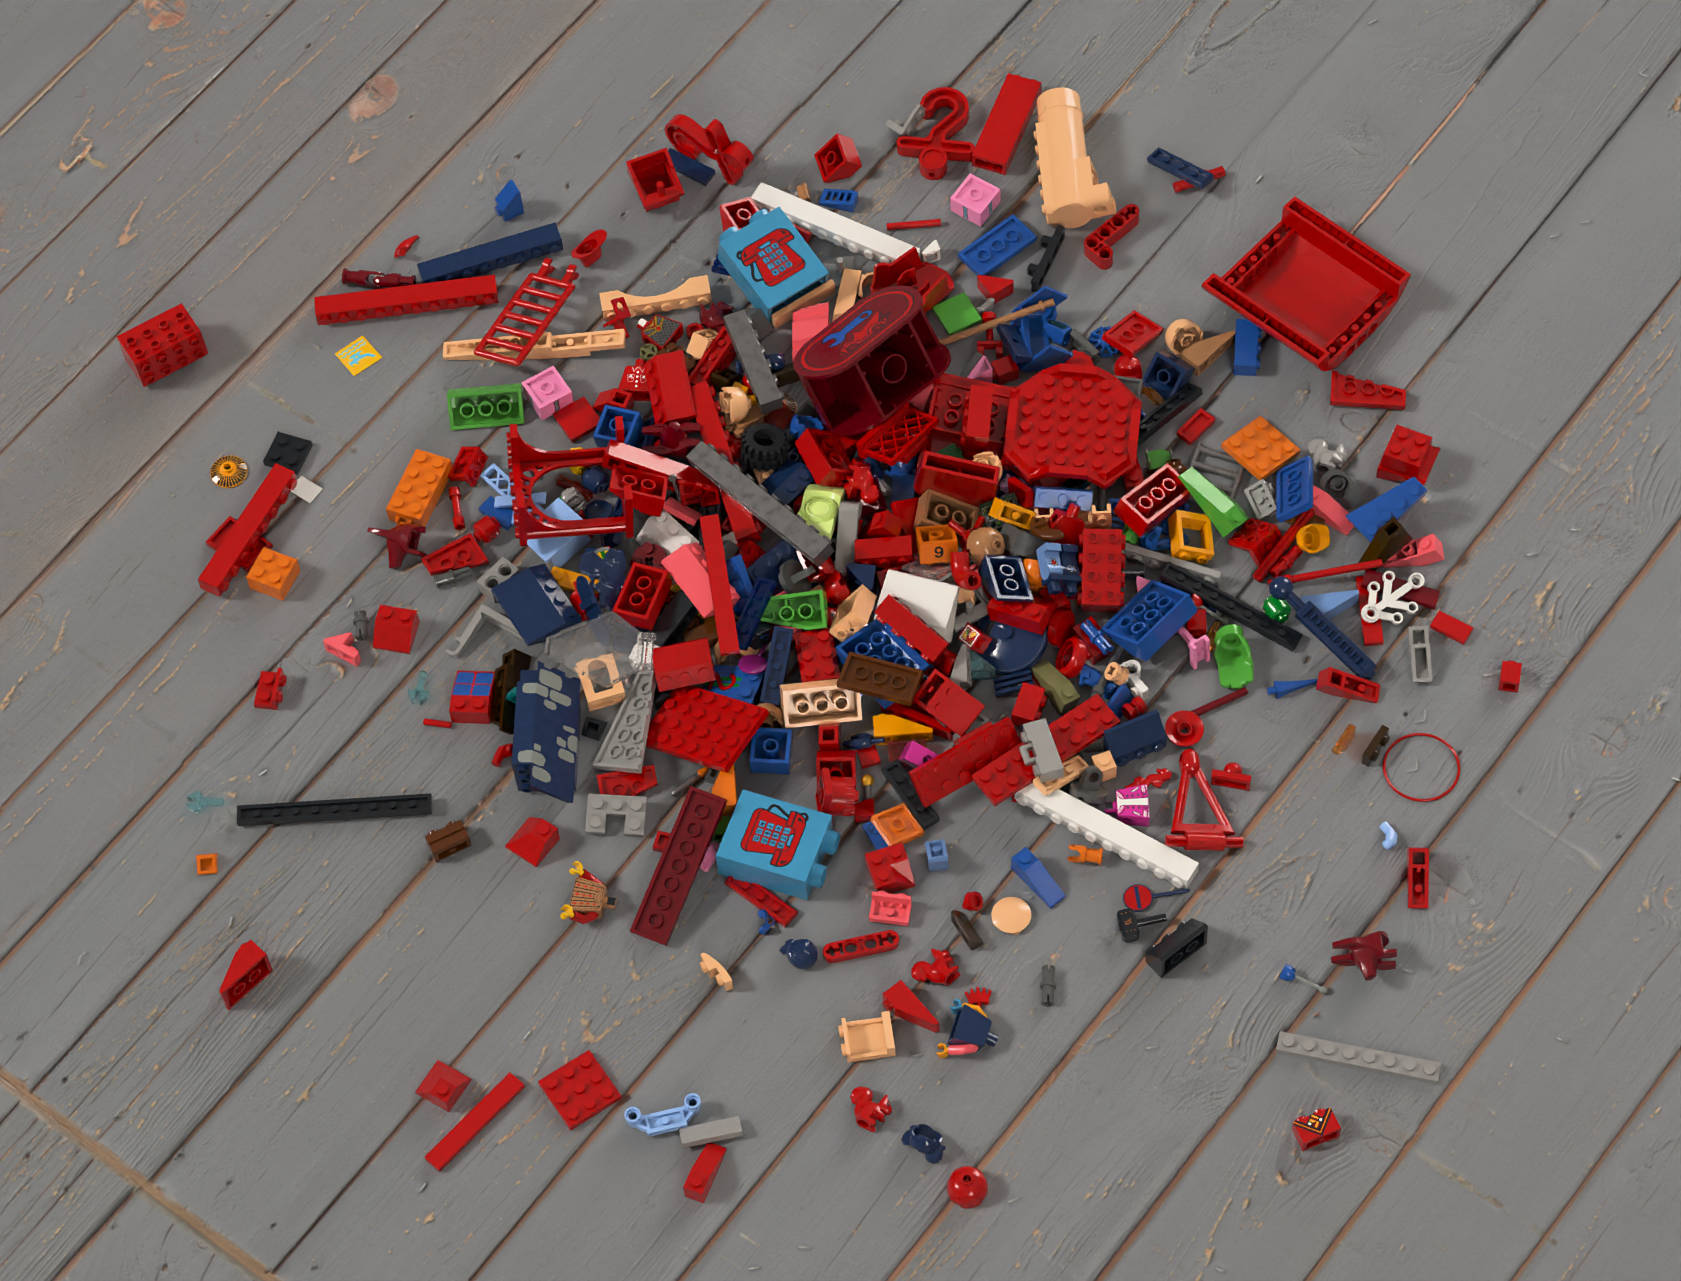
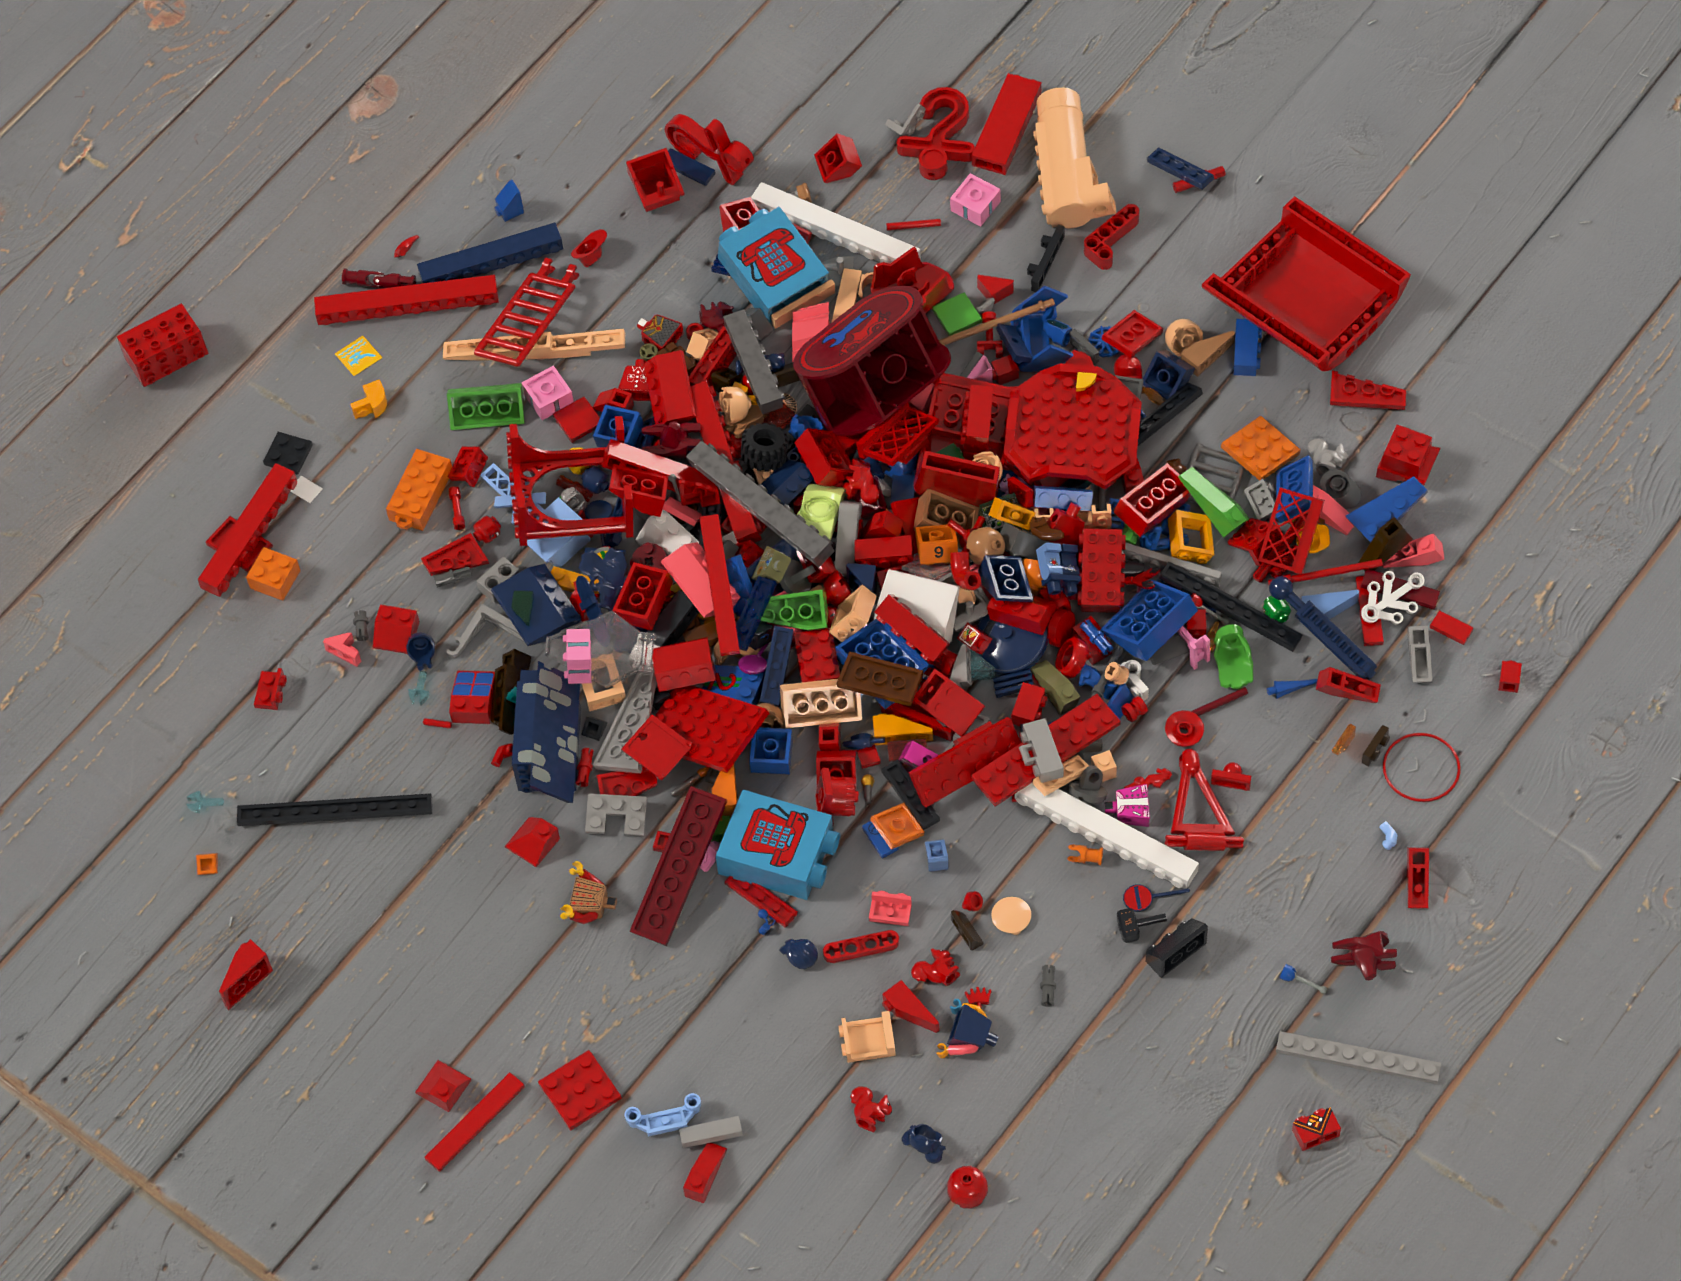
(231, 477): dish -> none
(373, 403): none -> light orange brick
(401, 541): dark red piece -> none
(421, 649): none -> dark blue piece
(447, 840): reddish brown brick -> none
(503, 515): blue tile -> none
(522, 605): none -> clear green tile
(578, 656): none -> bright pink container
(584, 767): none -> red pin
(618, 322): red bracket -> none
(657, 747): none -> red container
(691, 293): light nougat arch -> none
(715, 969): light nougat slope -> none
(772, 565): none -> olive torso
(844, 205): blue slope -> none
(864, 810): red slope -> none
(889, 869): red slope -> none
(931, 253): white slope -> none
(997, 246): blue plate -> none
(1035, 875): blue slope -> none
(1085, 380): none -> yellow tile
(1135, 738): dark blue slope -> none
(1142, 579): none -> red piece
(1157, 458): bright green piece -> none
(1195, 426): red tile -> none
(1307, 535): none -> red fence

